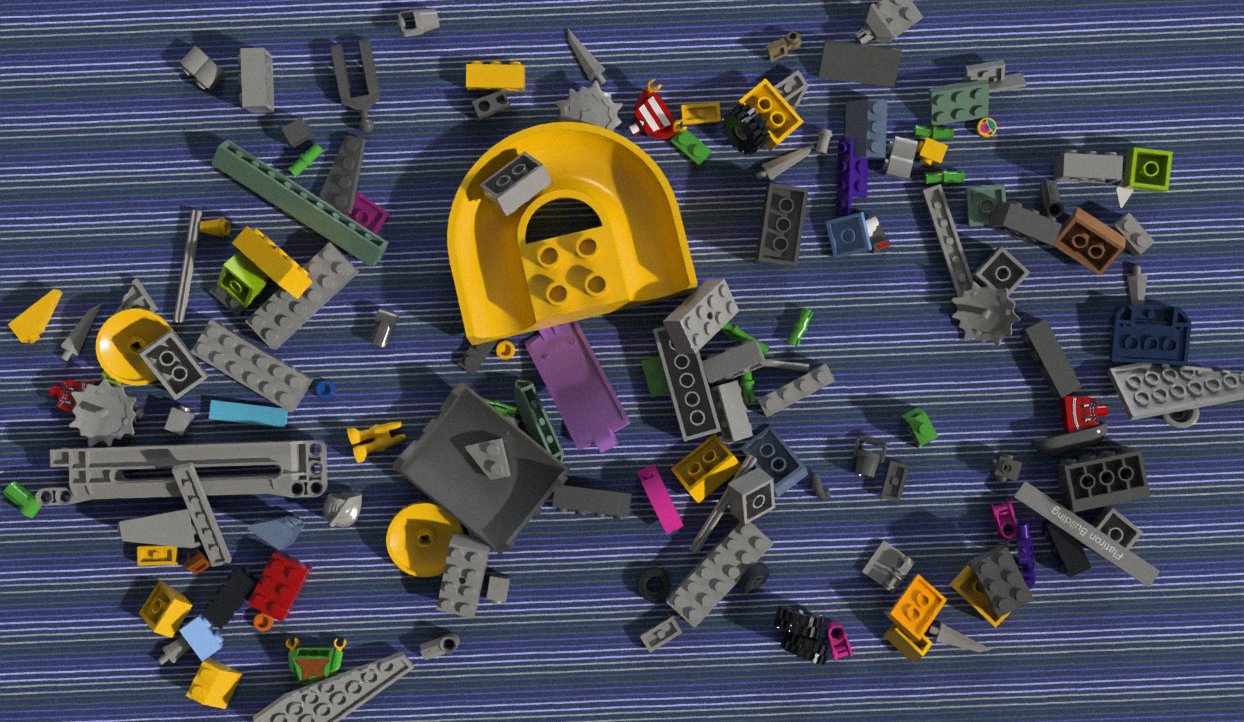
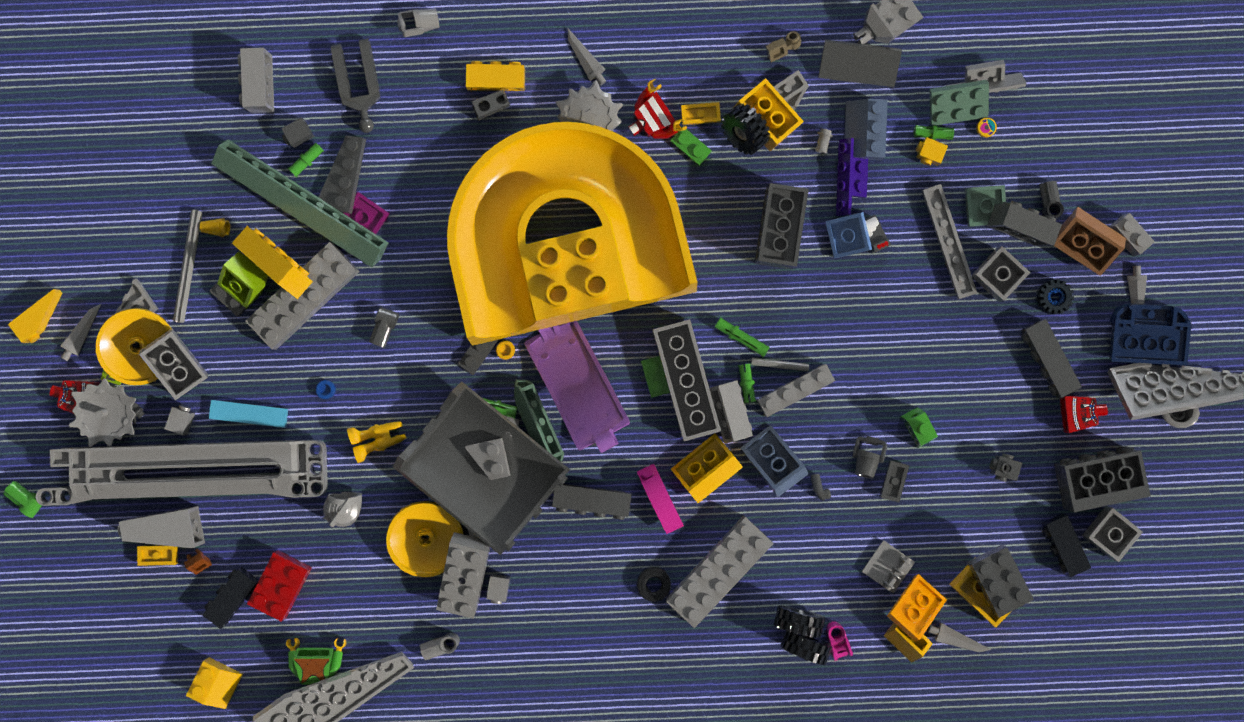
(165, 610): yellow slope -> none
(174, 650): light grey bar -> none
(201, 514): light grey plate -> none
(202, 637): light blue brick -> none
(203, 68): light grey brick -> none
(252, 365): light grey brick -> none
(263, 622): orange tile -> none
(279, 530): sand blue slope -> none
(515, 183): light grey brick -> none
(661, 634): light grey plate -> none
(701, 316): light grey brick -> none
(720, 508): light grey axle -> none
(734, 362): light grey brick -> none
(751, 495): light grey brick -> none
(754, 577): black bush -> none
(775, 167): light grey bar -> none
(800, 327): bright green pin -> none
(900, 158): light grey brick -> none
(944, 177): bright green pin -> none
(985, 313): light grey piece -> none
(1004, 518): dark pink piece -> none
(1026, 554): dark purple torso -> none
(1054, 287): none -> black bush
(1072, 441): dark grey brick -> none
(1087, 534): light grey tile -> none
(1088, 167): light grey brick -> none
(1123, 194): white sticker -> none
(1147, 170): lime brick -> none

